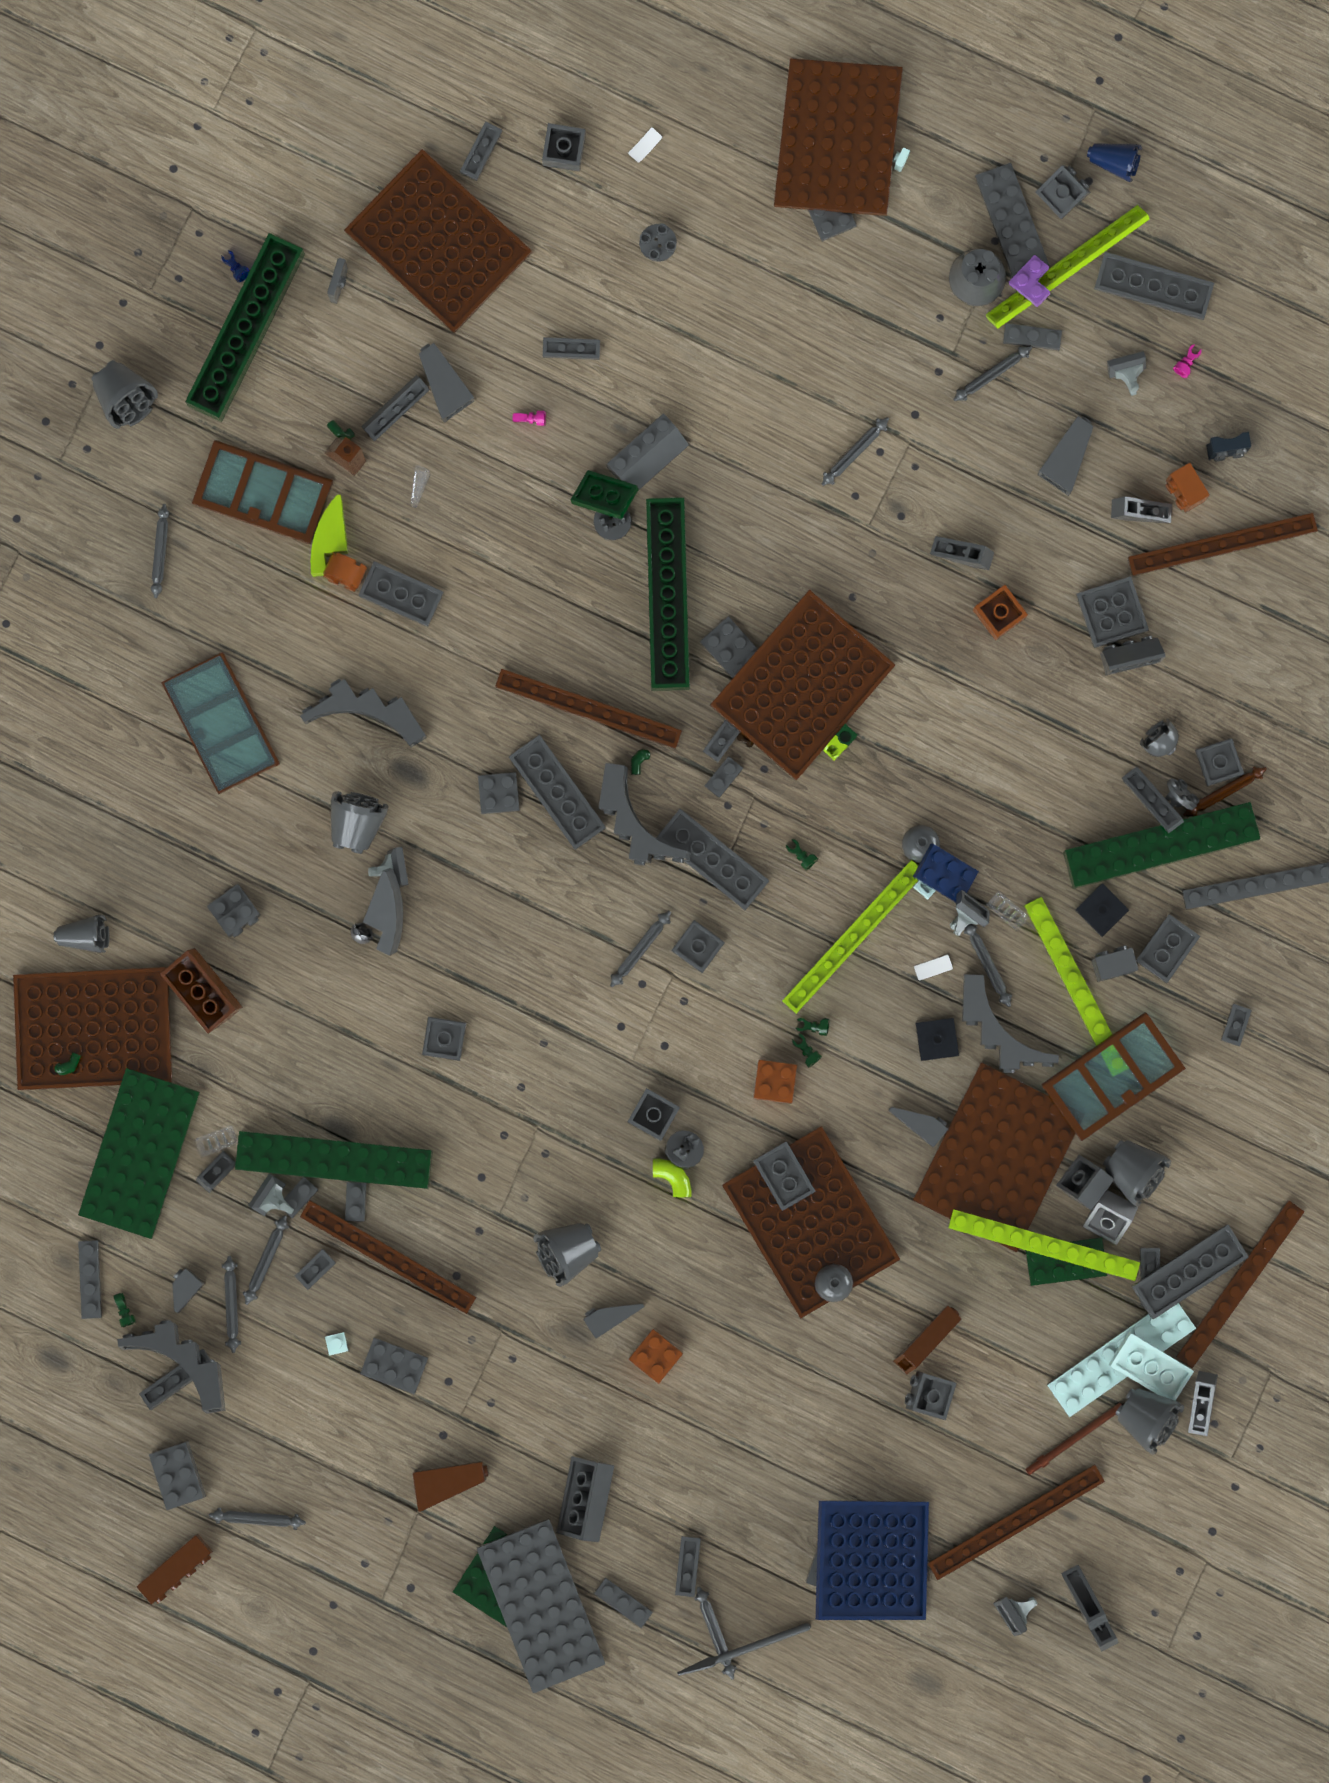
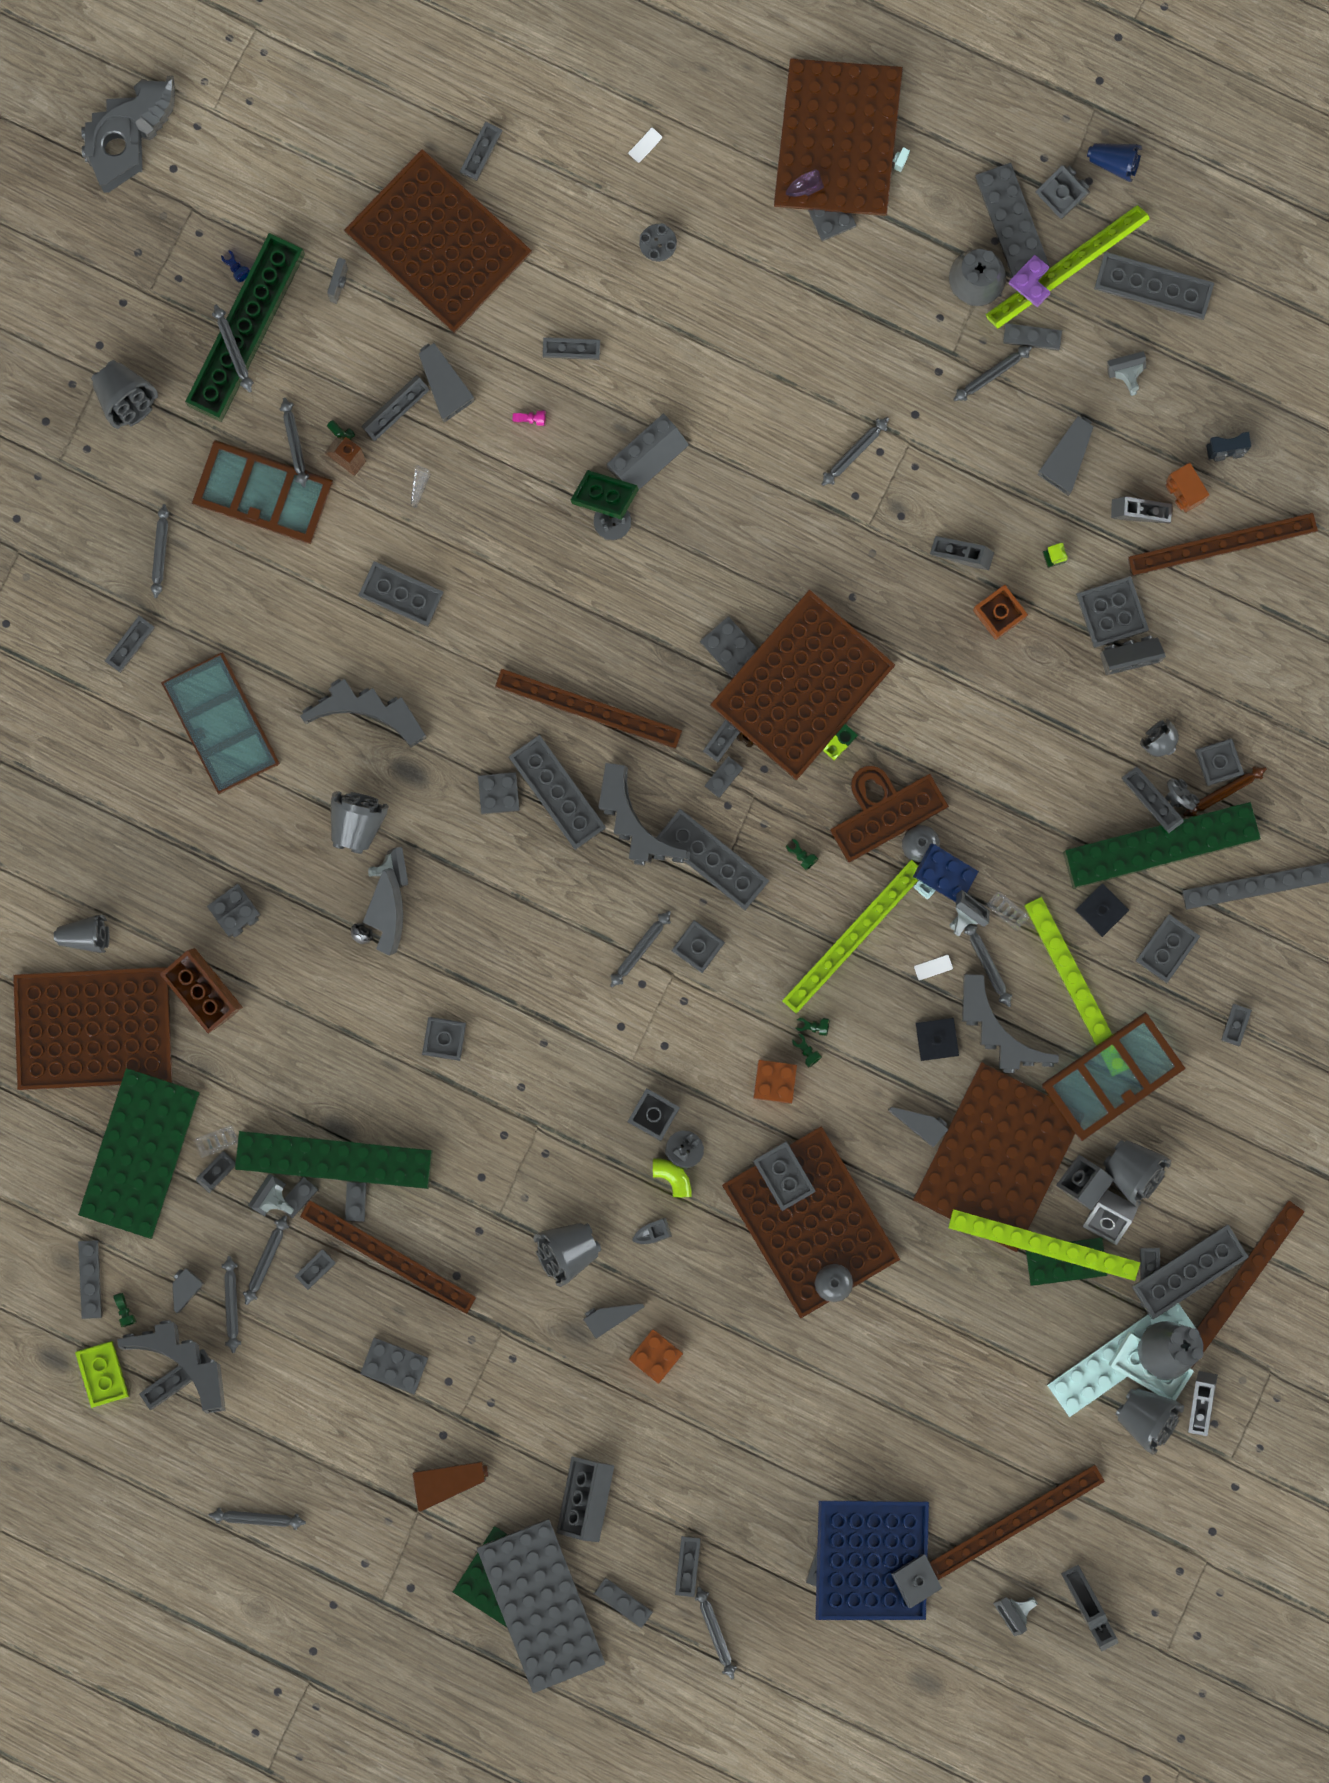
(68, 1067): dark green arm -> none
(102, 1374): none -> lime tile
(129, 644): none -> dark grey plate
(131, 121): none -> dark grey animal
(174, 1569): reddish brown brick -> none
(177, 1475): dark grey brick -> none
(232, 348): none -> dark grey wheel
(294, 442): none -> dark grey wheel
(329, 536): lime slope -> none
(336, 1343): light aqua plate -> none
(344, 571): dark orange brick -> none
(563, 147): dark grey brick -> none
(637, 759): dark green arm -> none
(653, 1232): none -> dark grey plate
(667, 594): dark green brick -> none
(712, 1661): dark grey piece -> none
(806, 184): none -> clear purple plate
(890, 816): none -> reddish brown plate
(916, 1580): none -> dark grey plate
(927, 1340): reddish brown slope -> none
(930, 1395): dark grey plate -> none
(1044, 1460): copper bar -> none
(1055, 555): none -> lime leg
(1114, 964): dark grey brick -> none
(1169, 1349): none -> dark grey cone
(1183, 368): dark pink piece -> none

